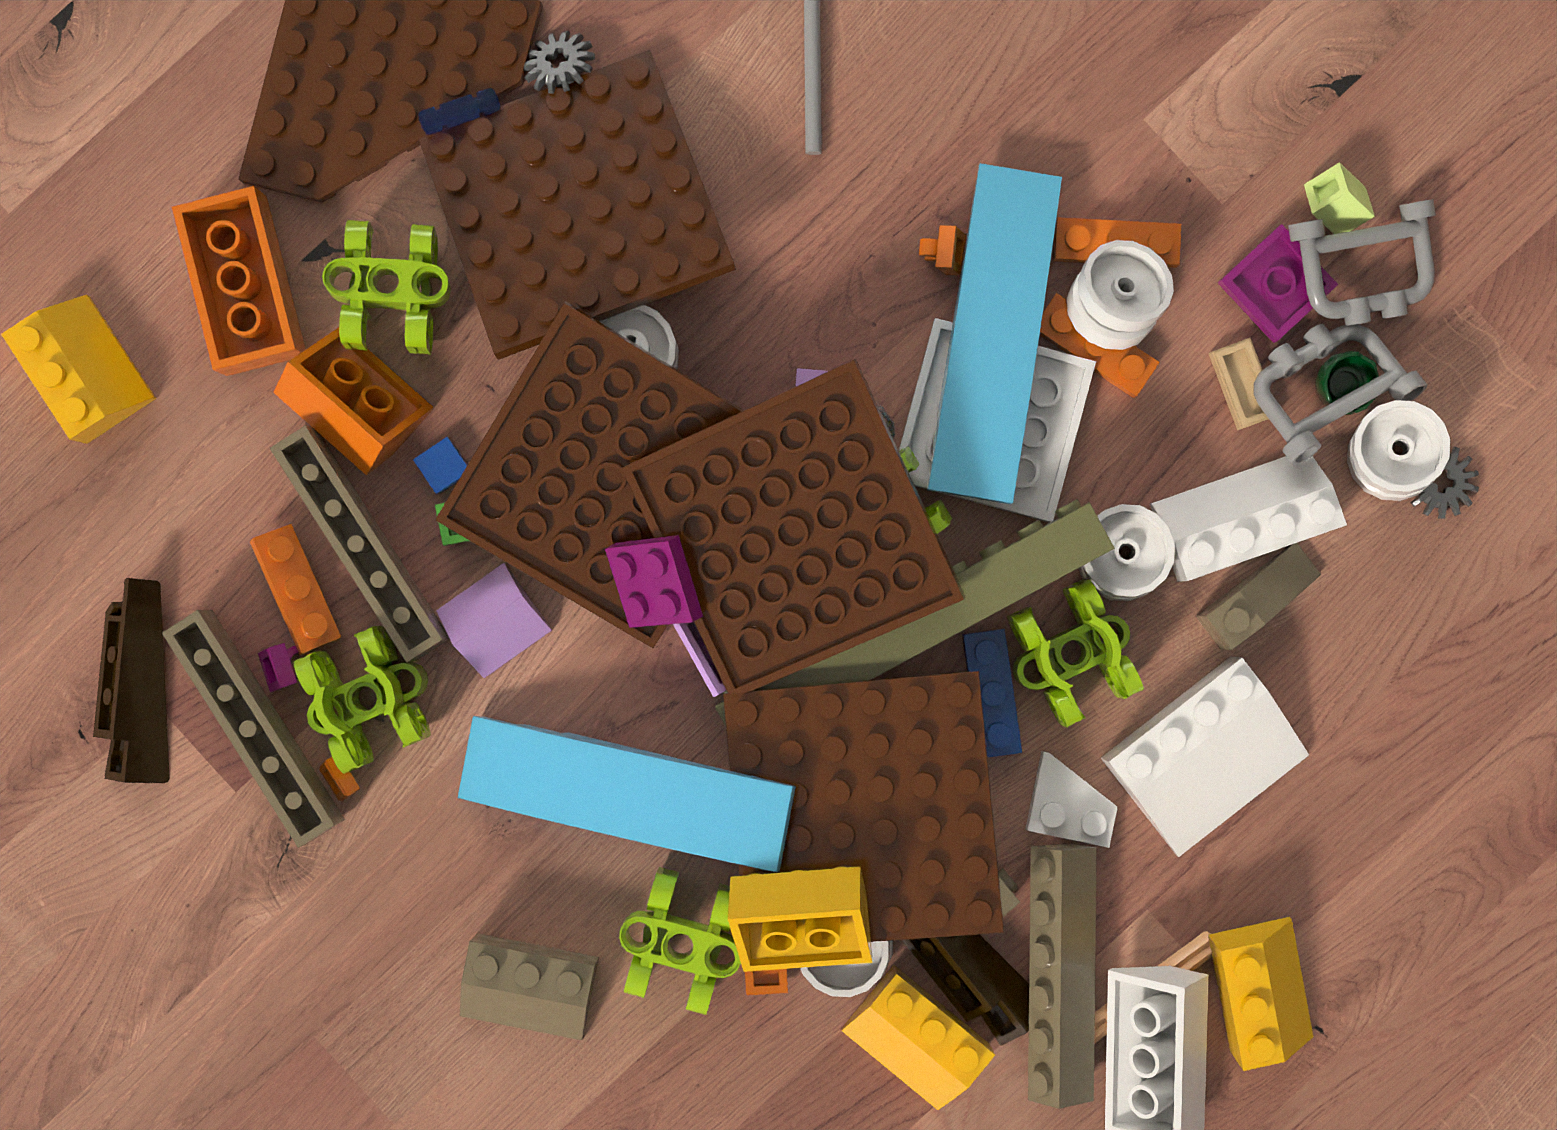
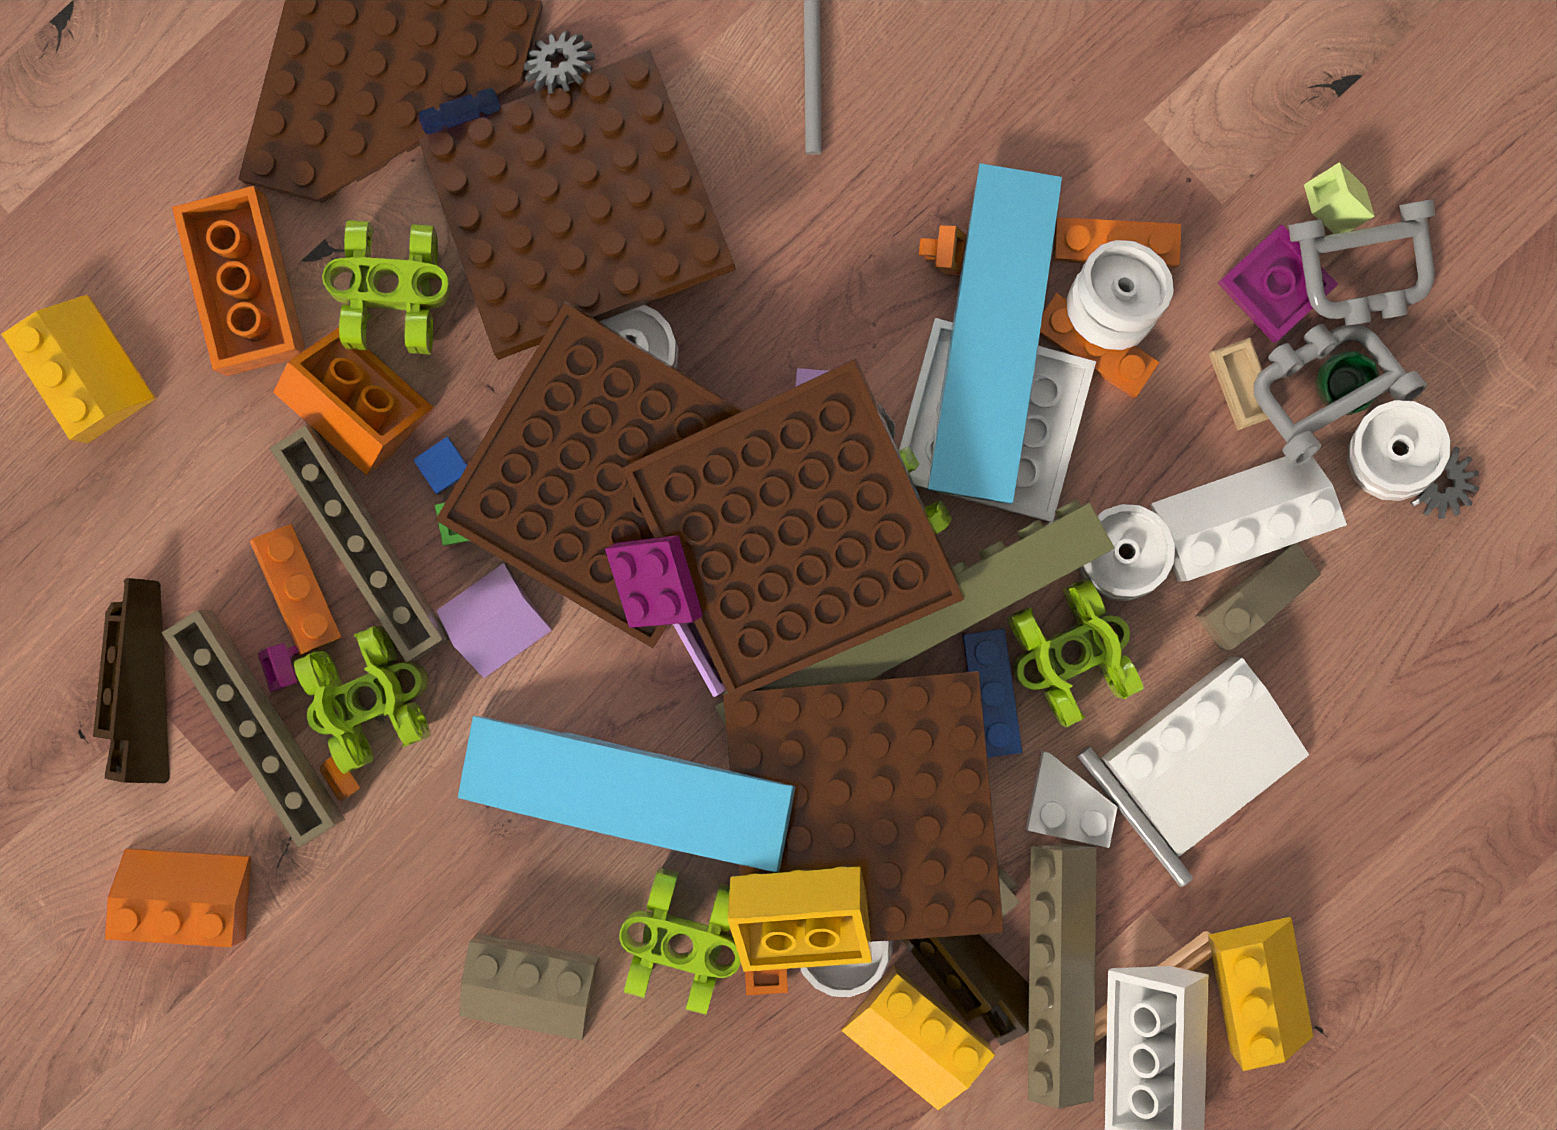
(179, 898): none -> orange slope
(1135, 816): none -> light grey bar

